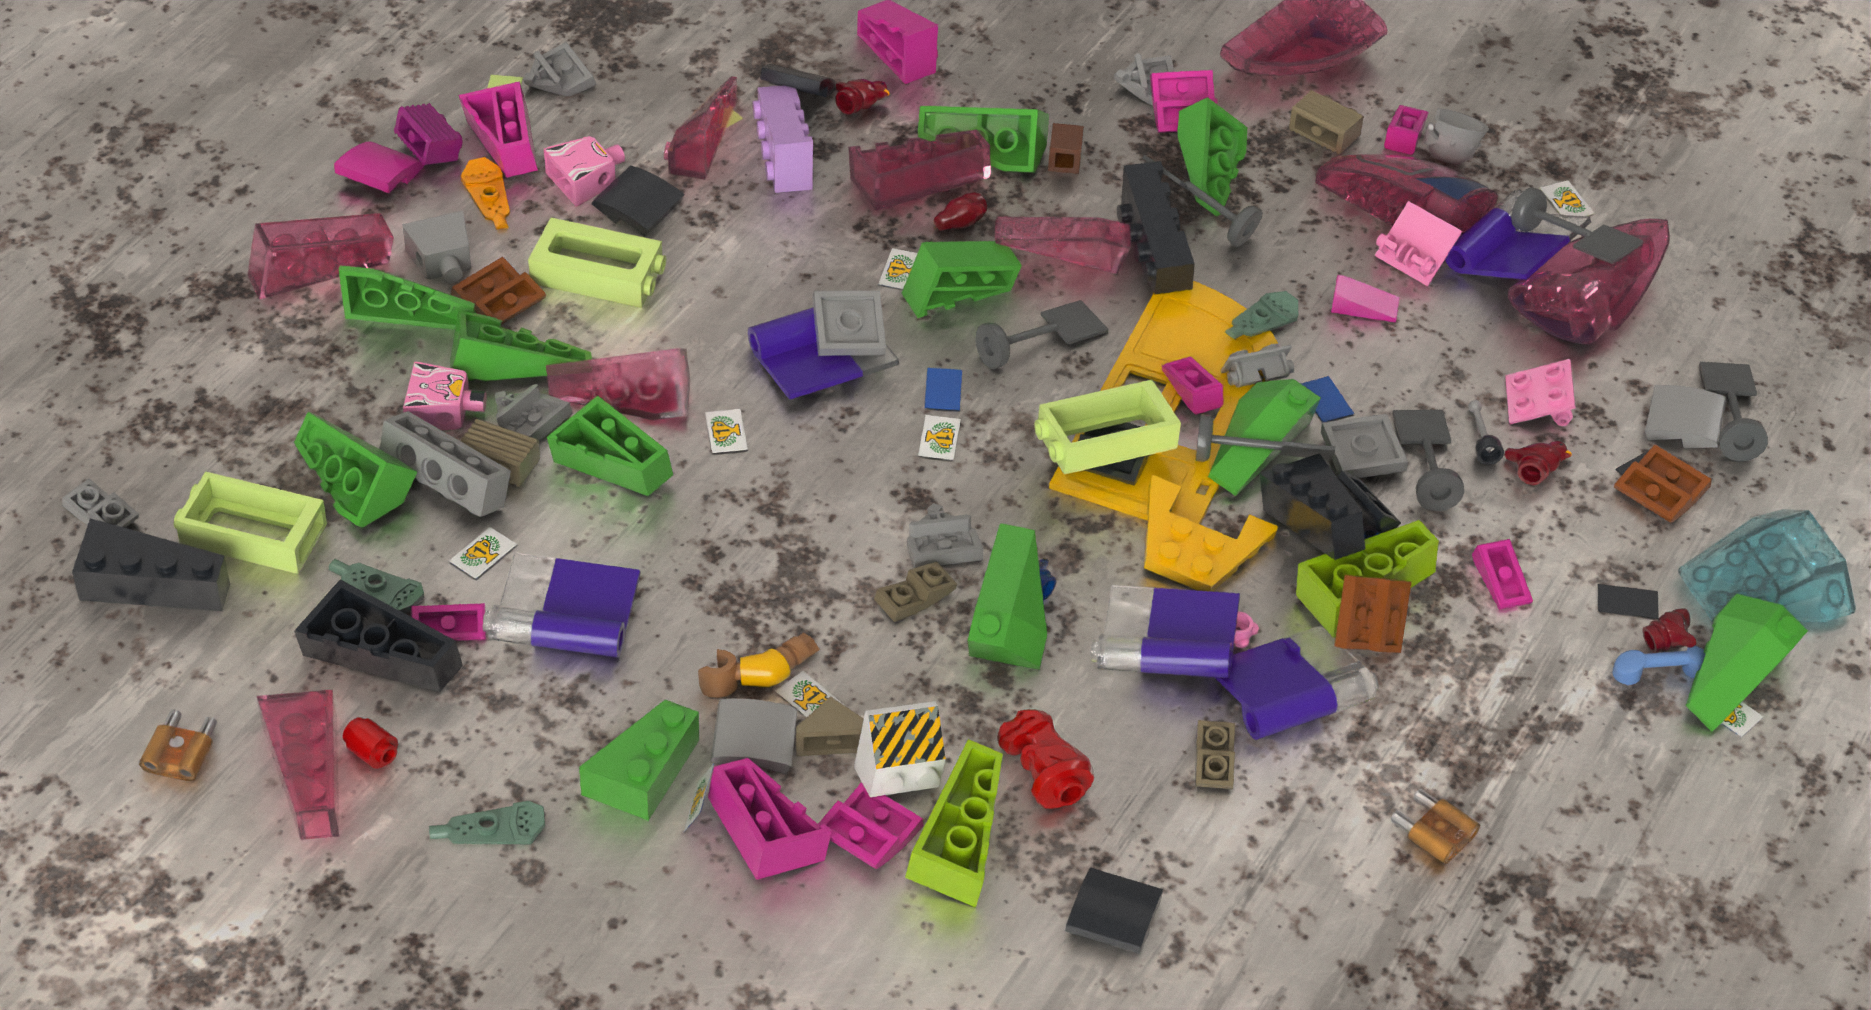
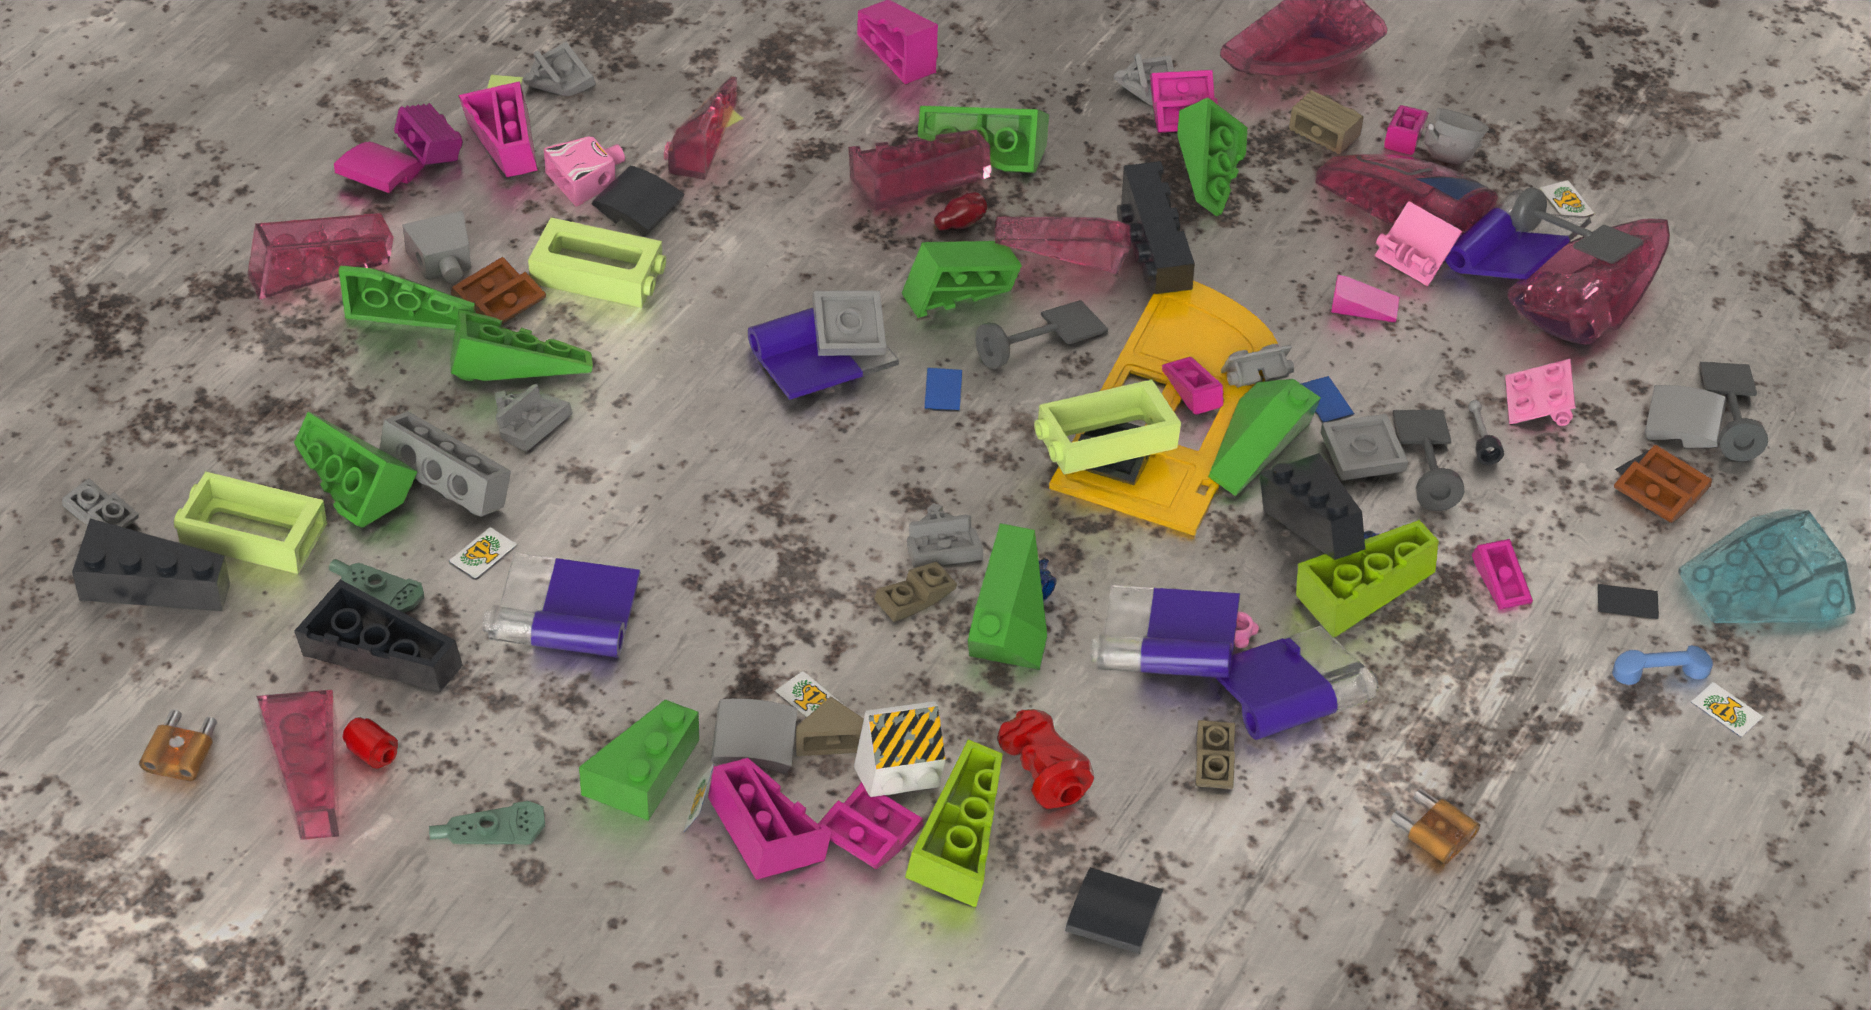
(441, 396): bright pink torso -> none
(456, 621): dark pink slope -> none
(485, 177): light orange piece -> none
(506, 447): dark tan brick -> none
(610, 448): bright green wedge -> none
(638, 384): clear pink wedge -> none
(726, 431): white sticker -> none
(755, 670): medium nougat piece -> none
(785, 138): lavender wedge -> none
(798, 79): black slope -> none
(859, 94): dark red animal -> none
(897, 268): sticker -> none
(939, 437): white sticker -> none
(1065, 148): reddish brown brick -> none
(1192, 551): yellow wing -> none
(1242, 225): dark grey piece -> none
(1267, 314): sand green piece -> none
(1294, 449): dark grey piece -> none
(1372, 508): black slope -> none
(1372, 613): dark orange slope -> none
(1537, 460): dark red animal -> none
(1669, 631): dark red animal -> none
(1743, 649): bright green wedge -> none

